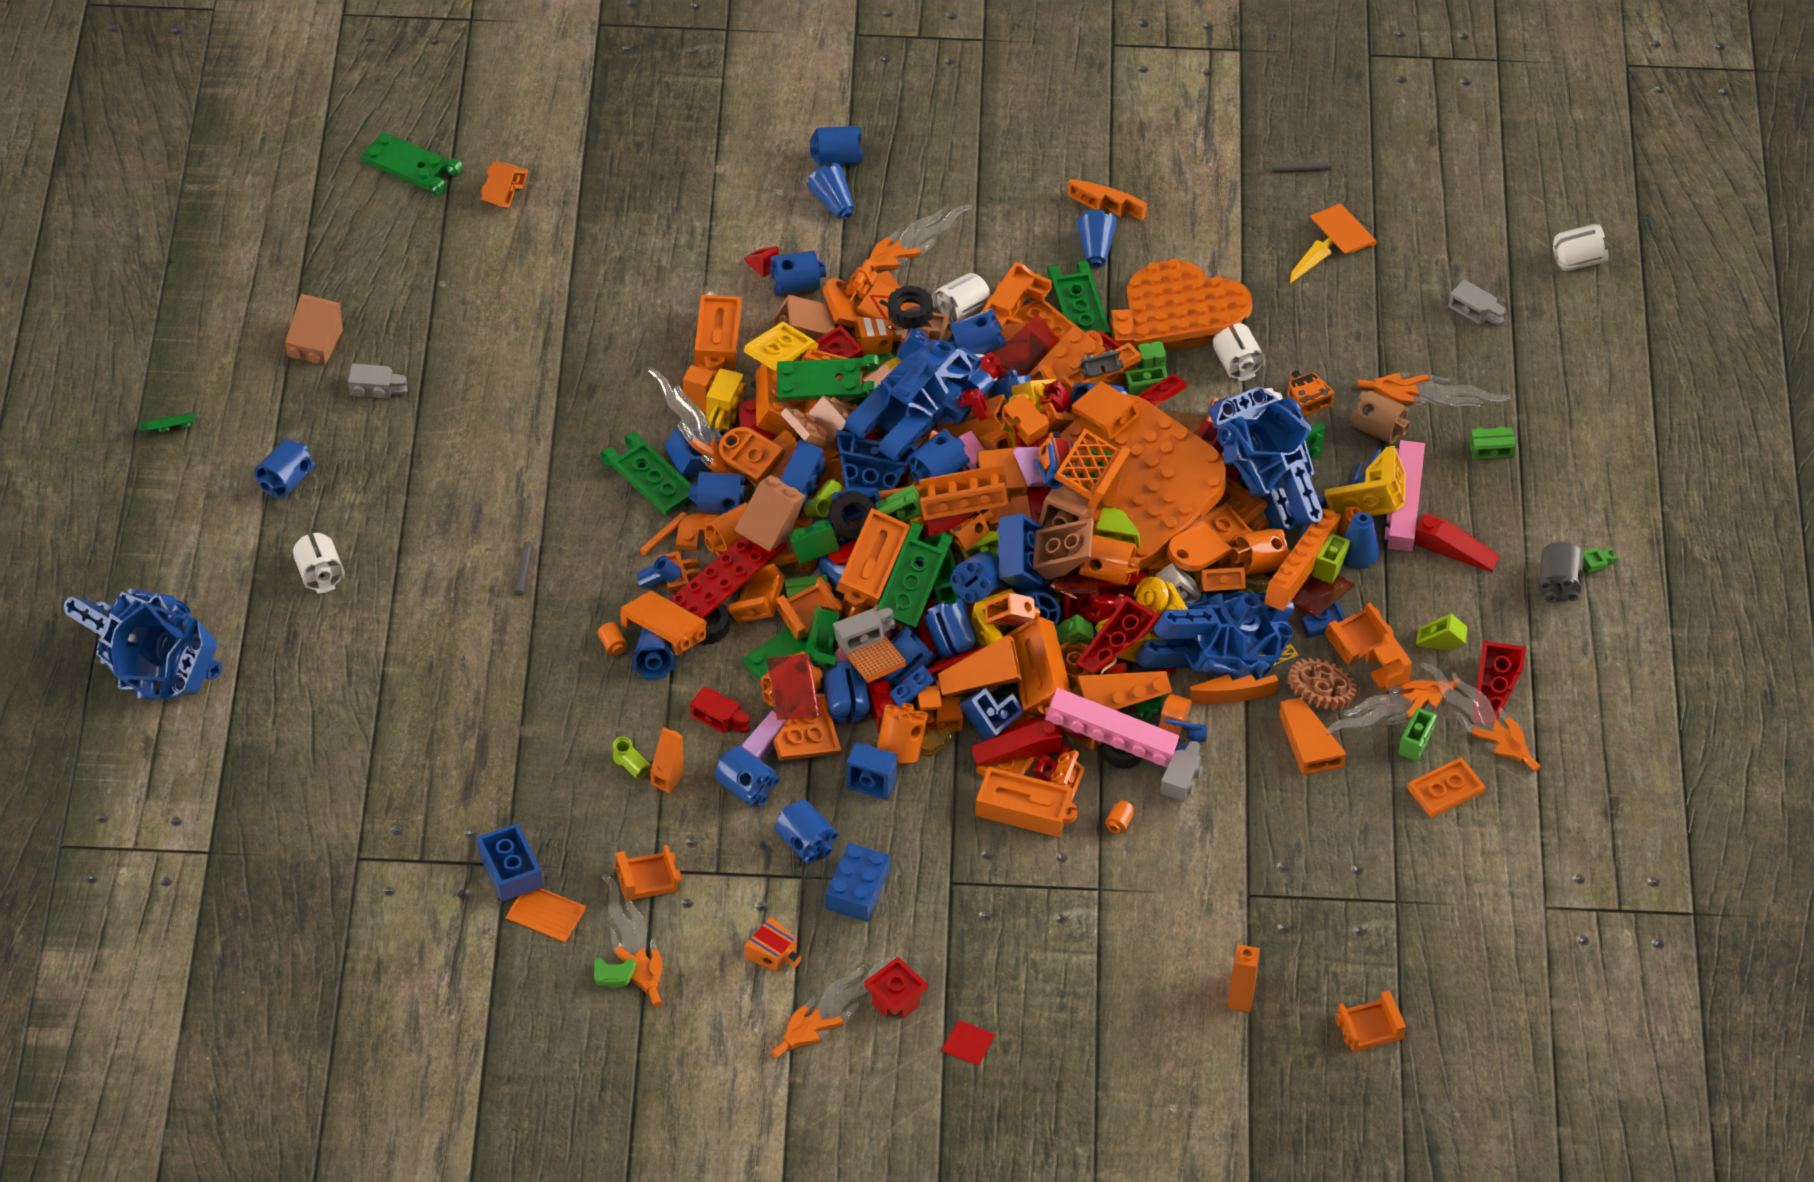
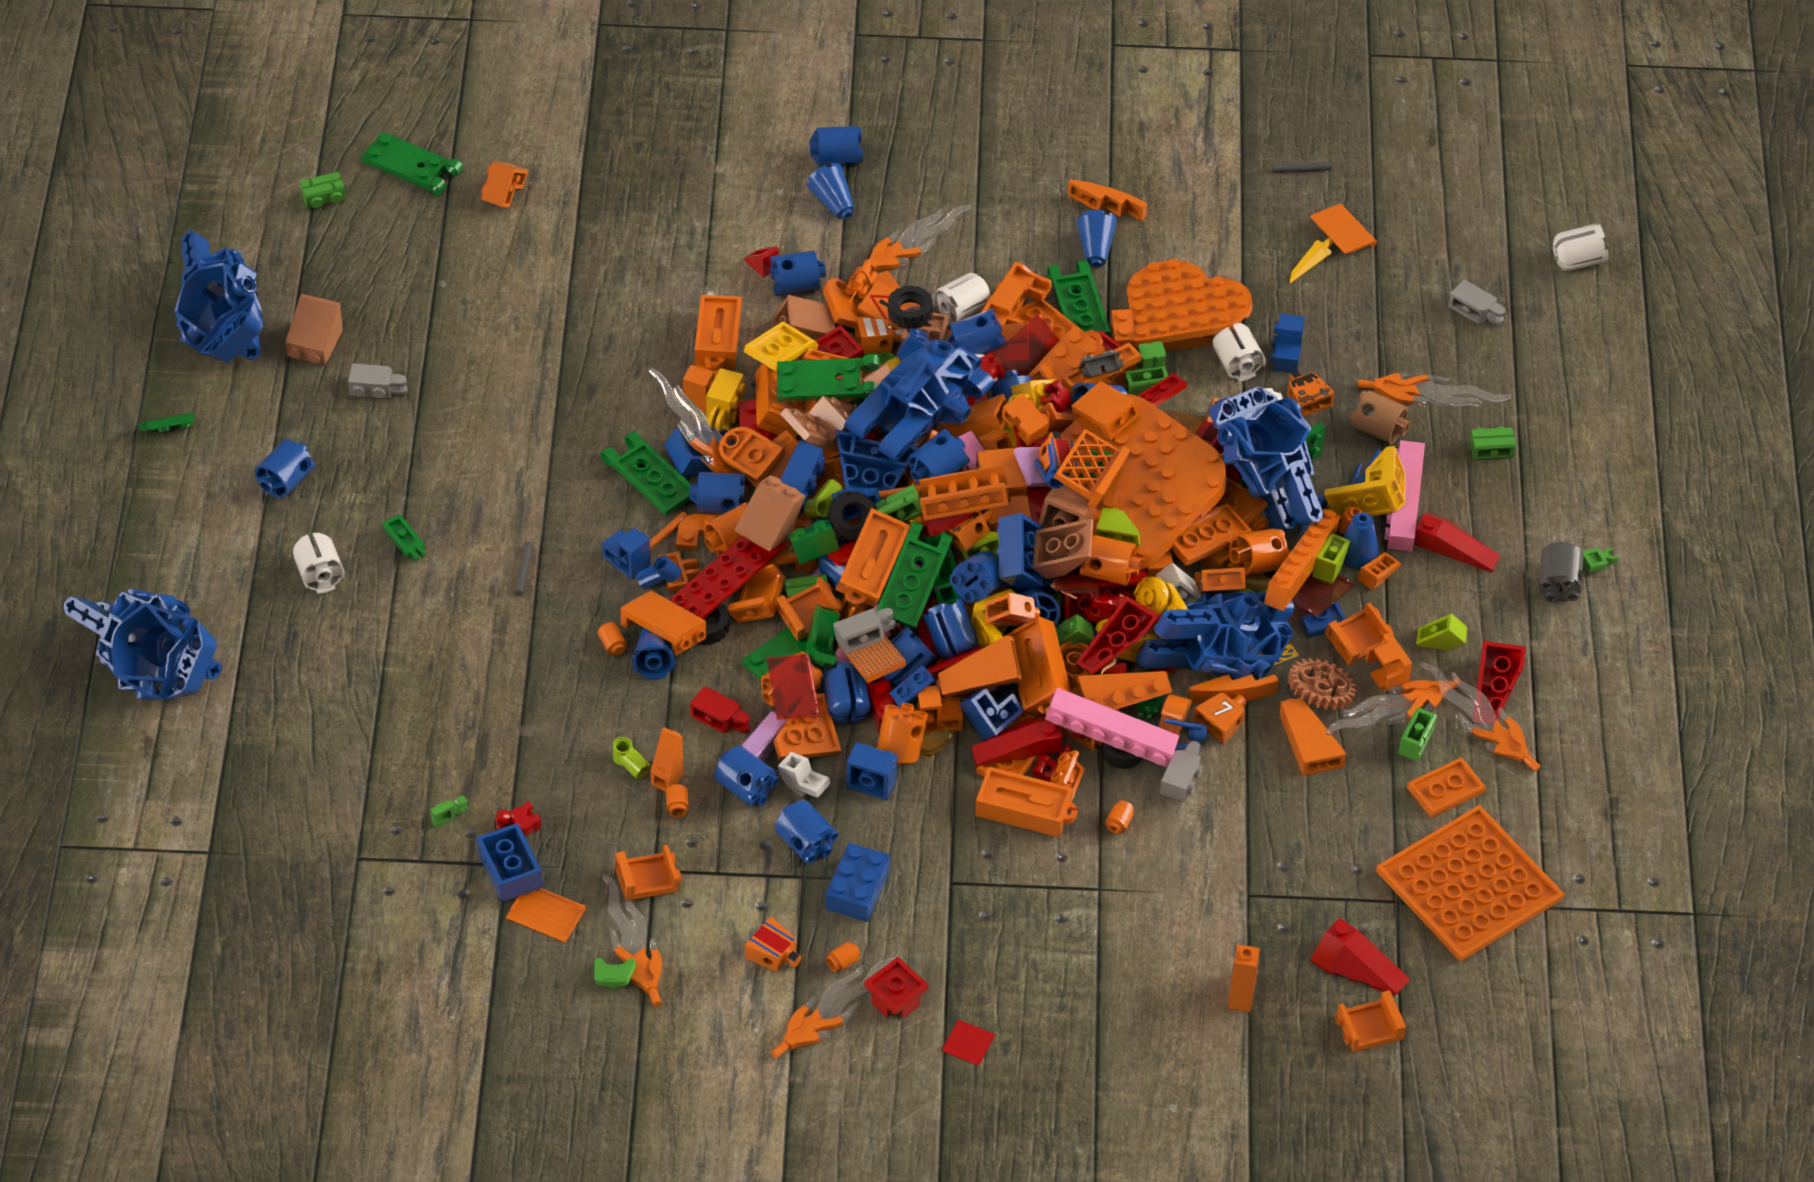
(227, 315): none -> blue piece
(322, 190): none -> bright green brick
(404, 537): none -> green hinge
(446, 811): none -> bright green plate
(520, 815): none -> red animal
(628, 551): none -> blue brick
(677, 800): none -> orange brick
(800, 778): none -> white brick
(843, 957): none -> orange brick
(977, 403): red bracket -> none
(1198, 546): orange tile -> none
(1221, 715): none -> orange torso
(1287, 343): none -> blue brick
(1352, 955): none -> red wedge
(1376, 572): none -> orange slope
(1470, 883): none -> orange plate

